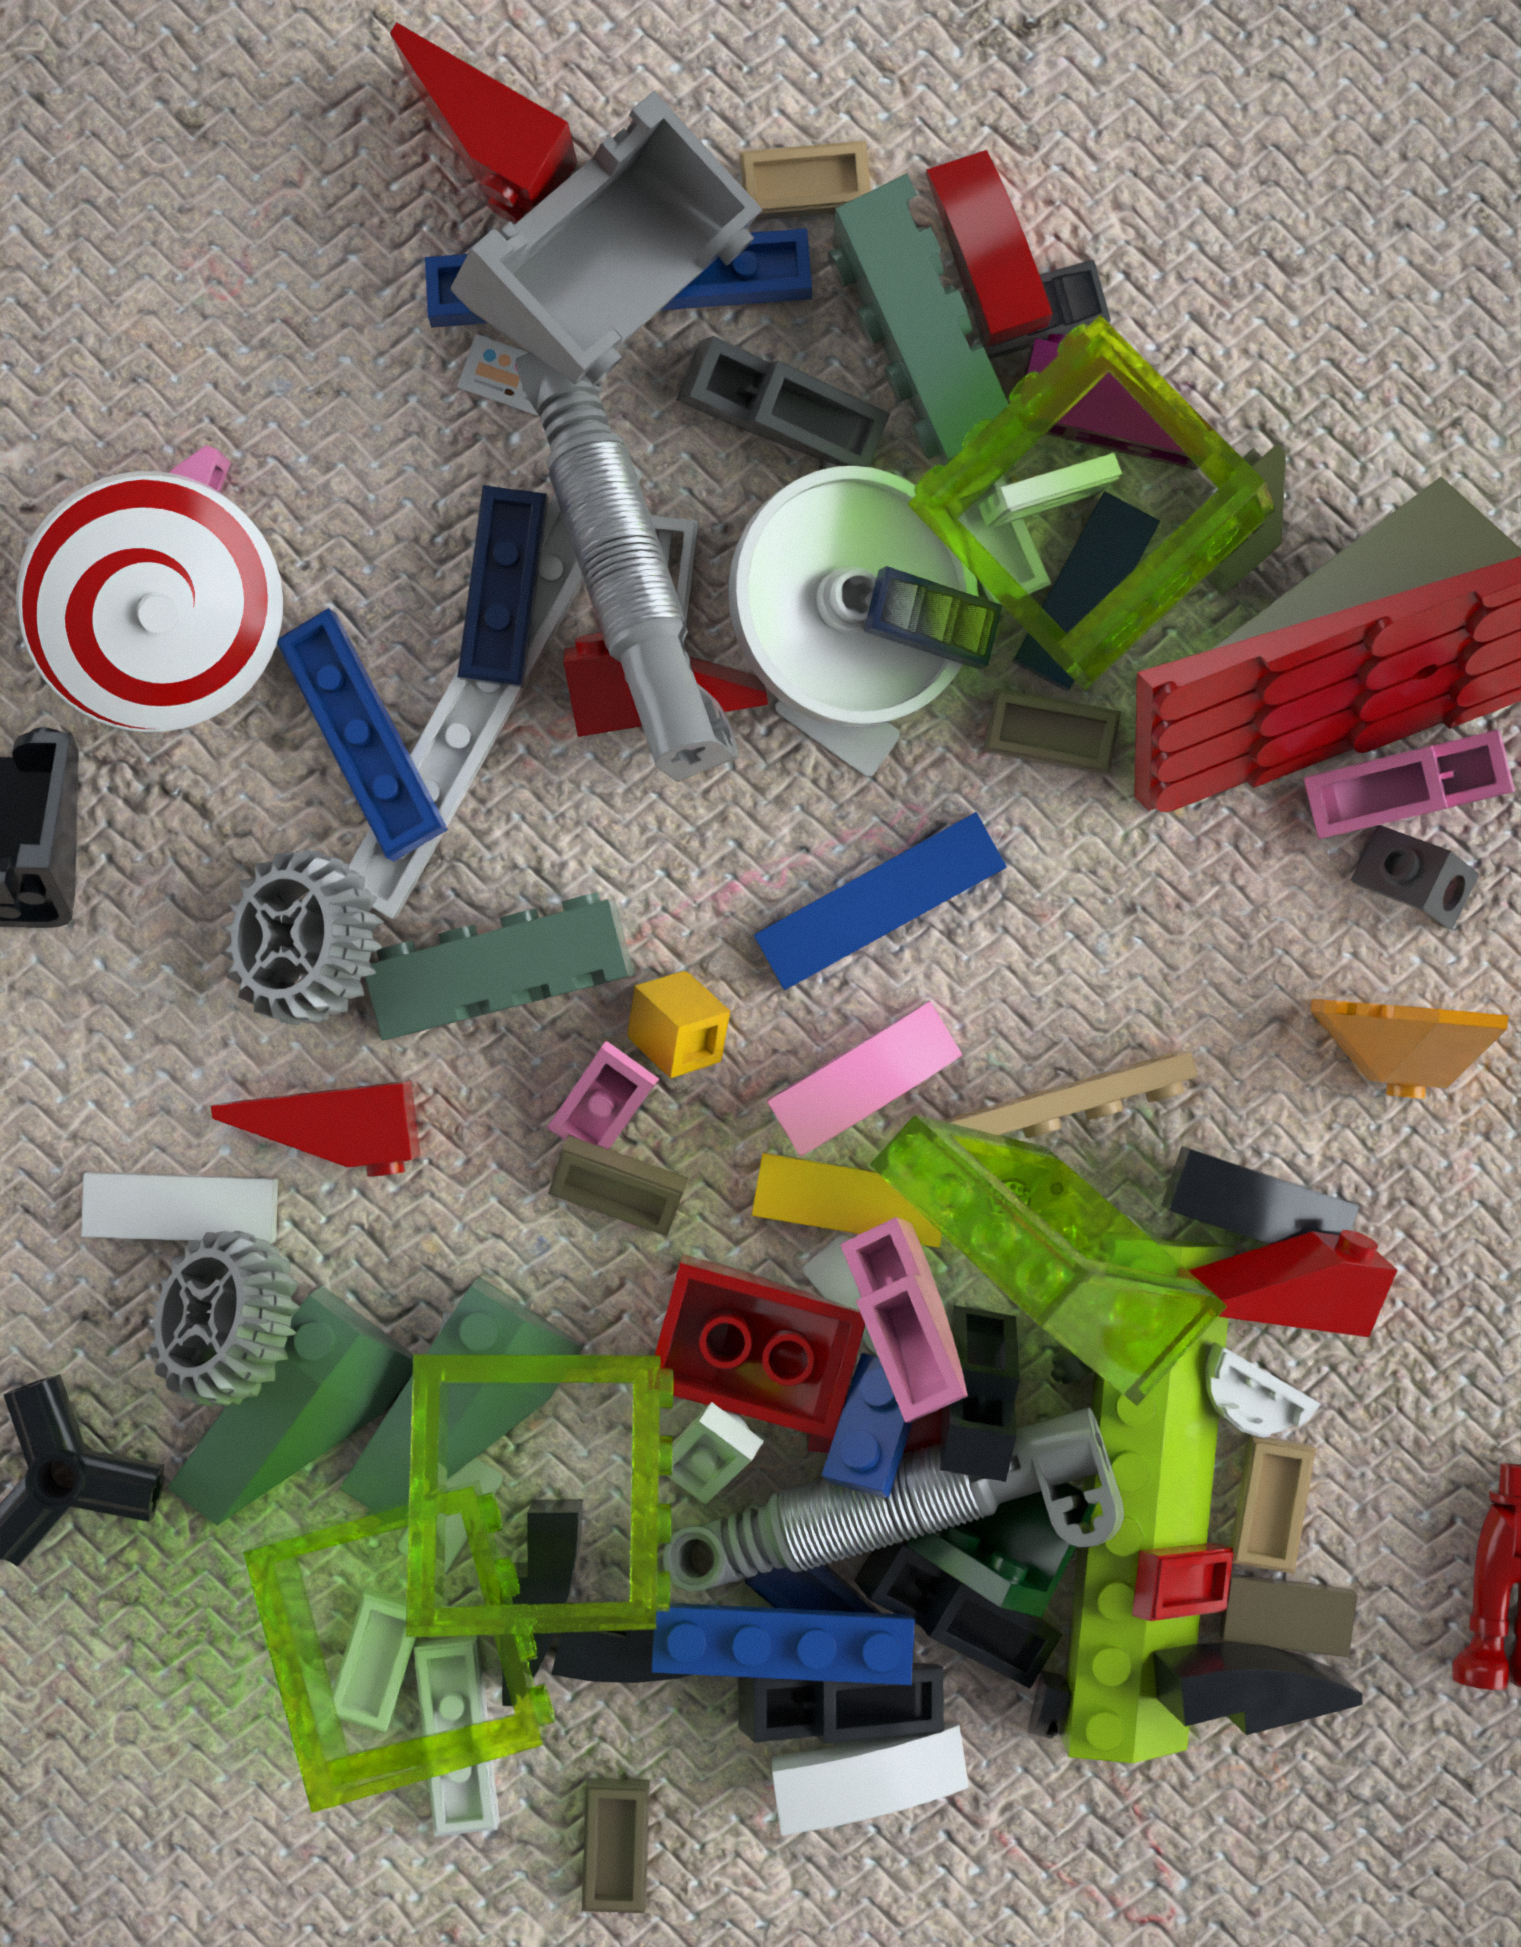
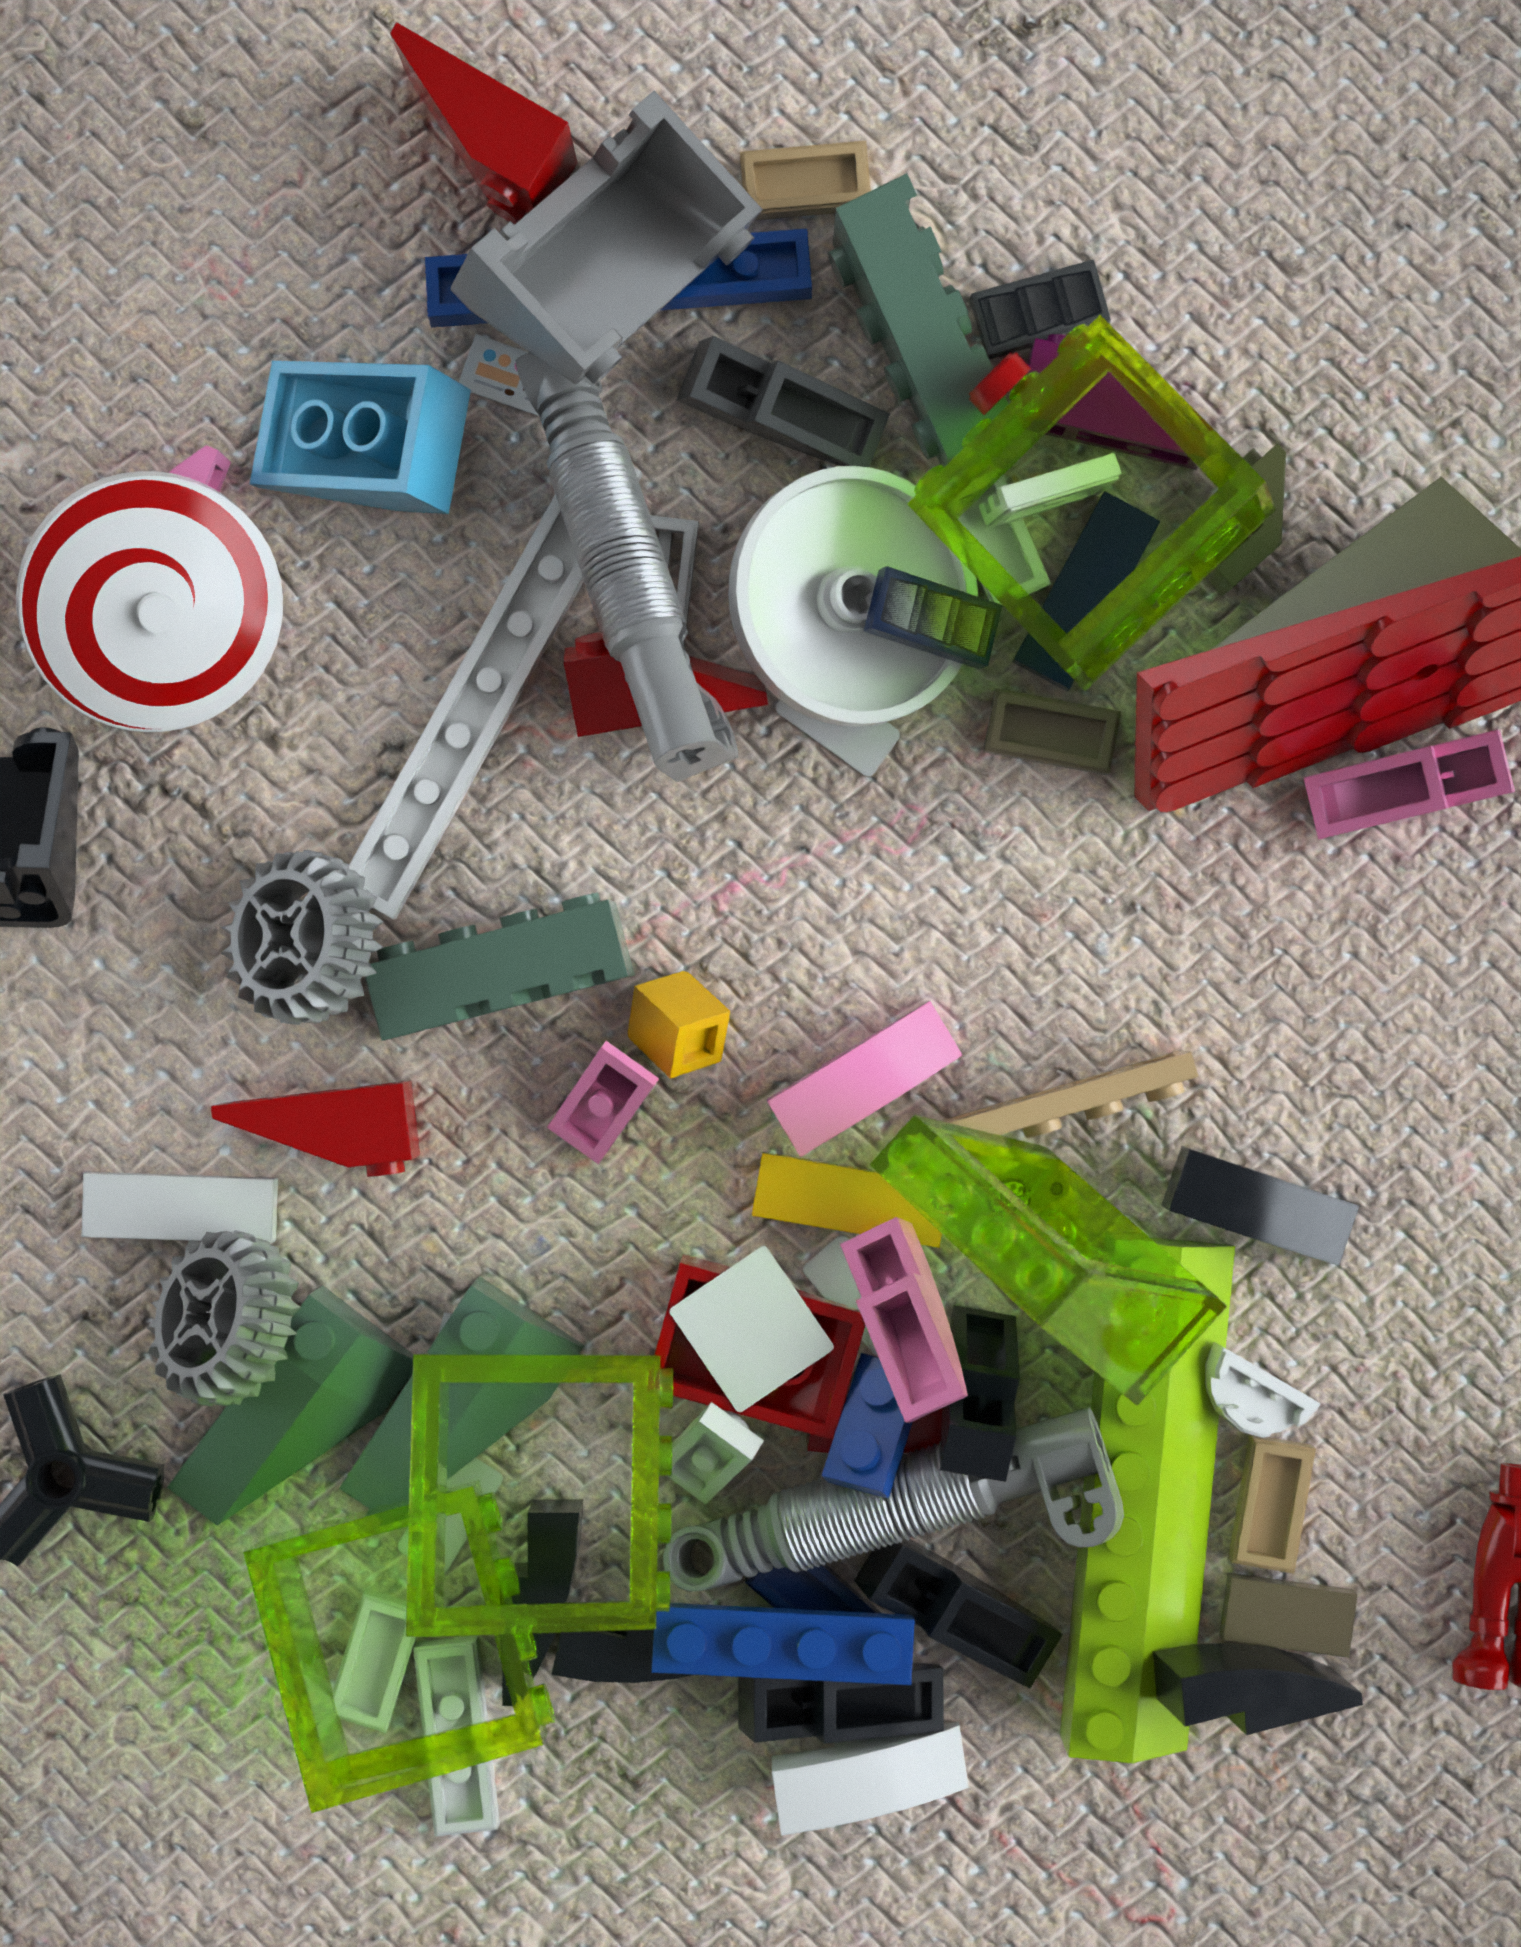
(361, 735): blue tile -> none
(362, 434): none -> medium azure slope
(503, 586): dark blue tile -> none
(615, 1845): dark tan tile -> none
(617, 1185): dark tan tile -> none
(751, 1329): none -> white sticker
(880, 901): blue tile -> none
(989, 248): red slope -> none
(998, 382): none -> red tile
(1009, 1554): dark green bracket -> none
(1049, 1704): black tile -> none
(1069, 1368): dark grey piece -> none
(1182, 1581): red tile -> none
(1305, 1283): red slope -> none
(1409, 1044): light orange wedge -> none
(1415, 874): dark grey bracket -> none

